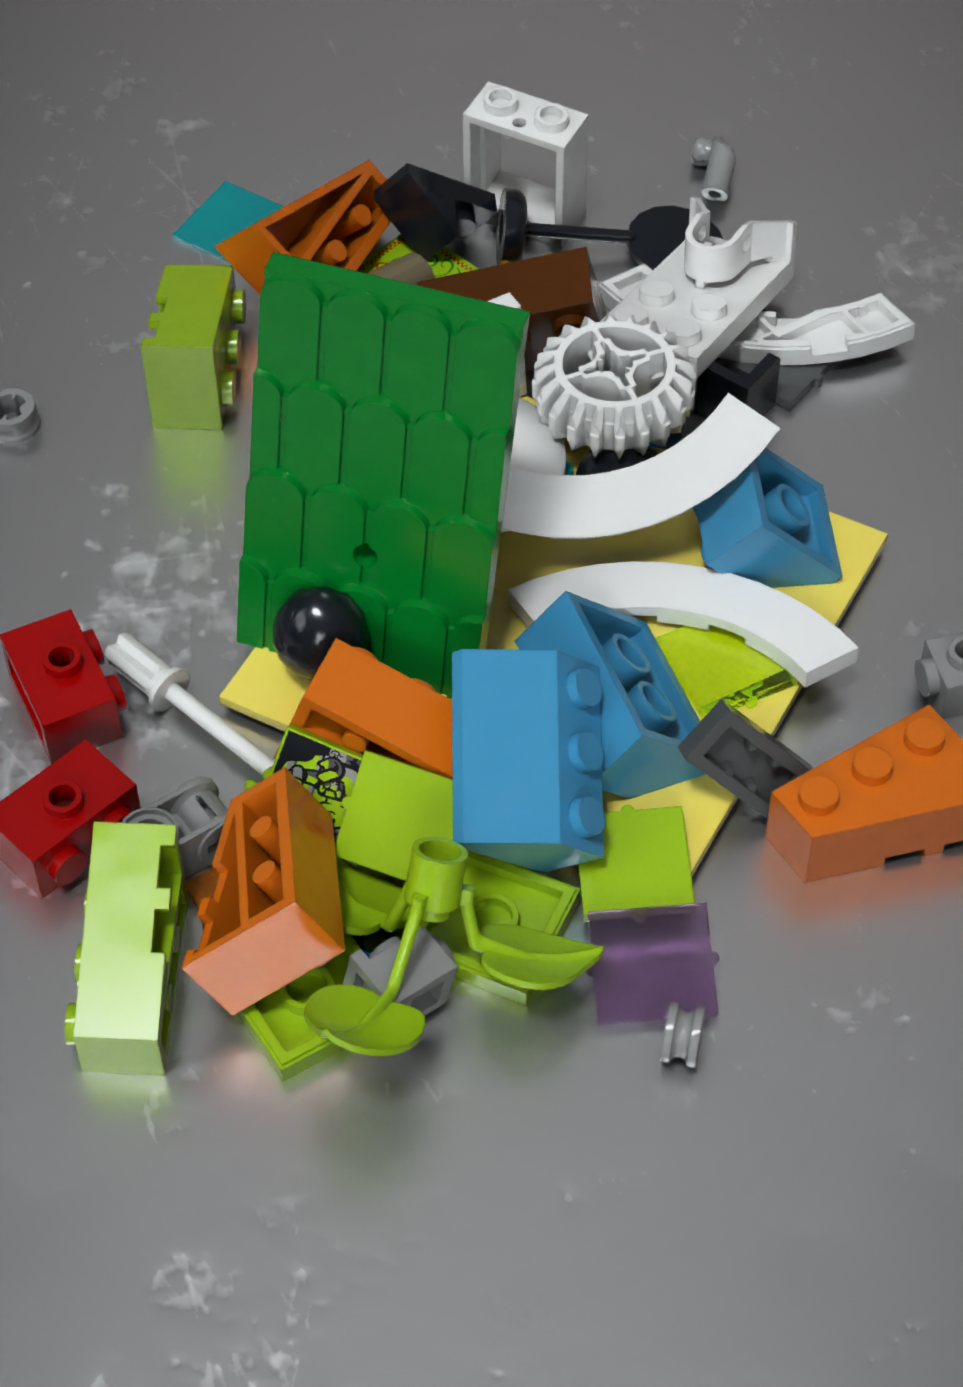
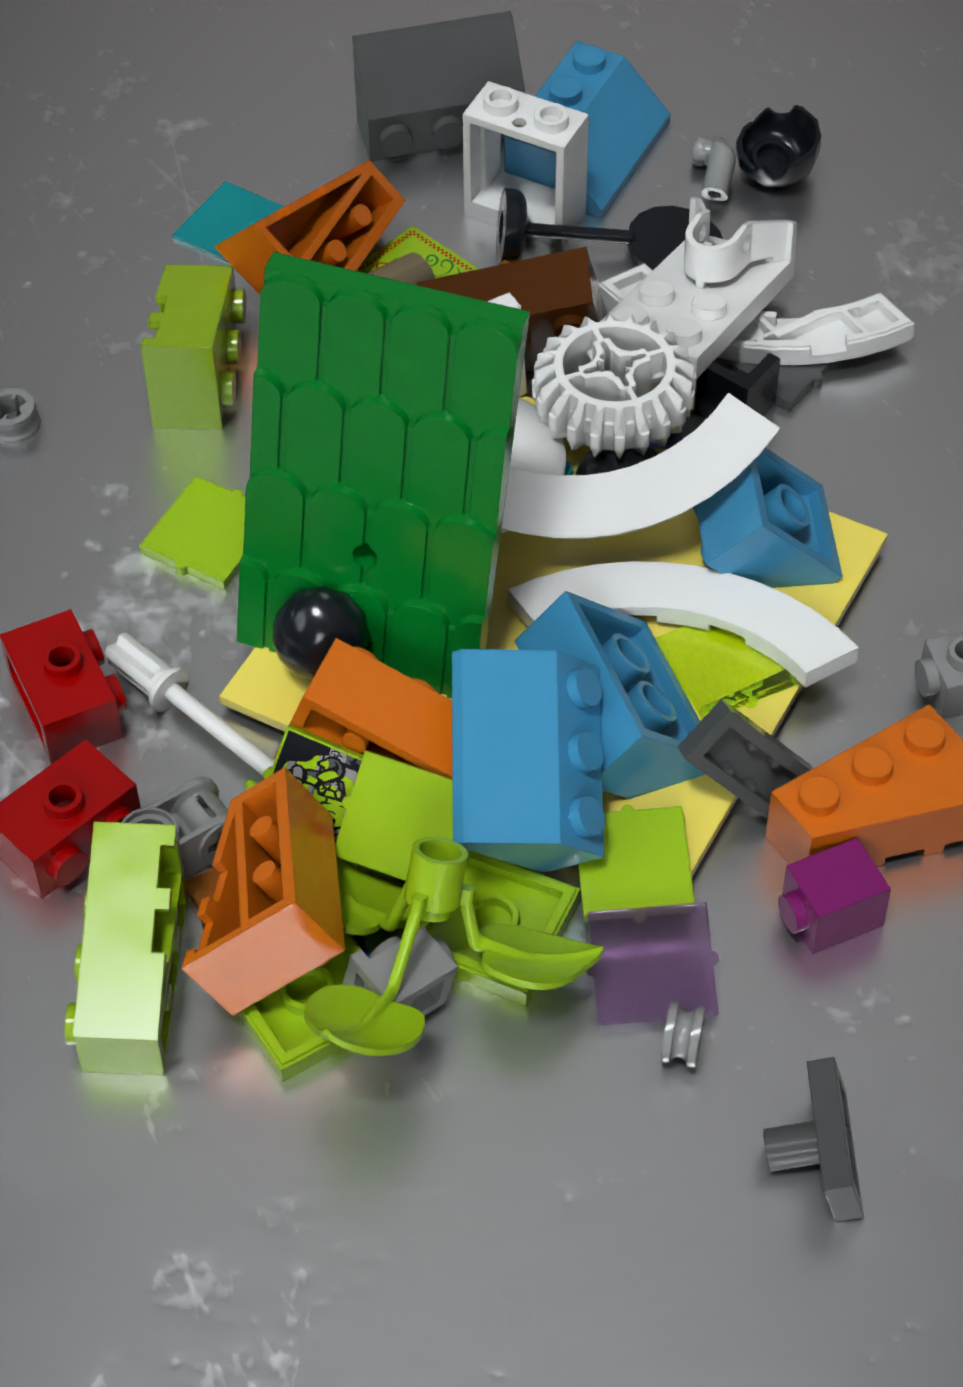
(201, 533): none -> lime piece
(424, 77): none -> dark grey slope
(433, 208): black slope -> none
(622, 123): none -> dark azure slope
(779, 147): none -> black hair
(822, 1141): none -> dark grey tile
(834, 896): none -> magenta brick

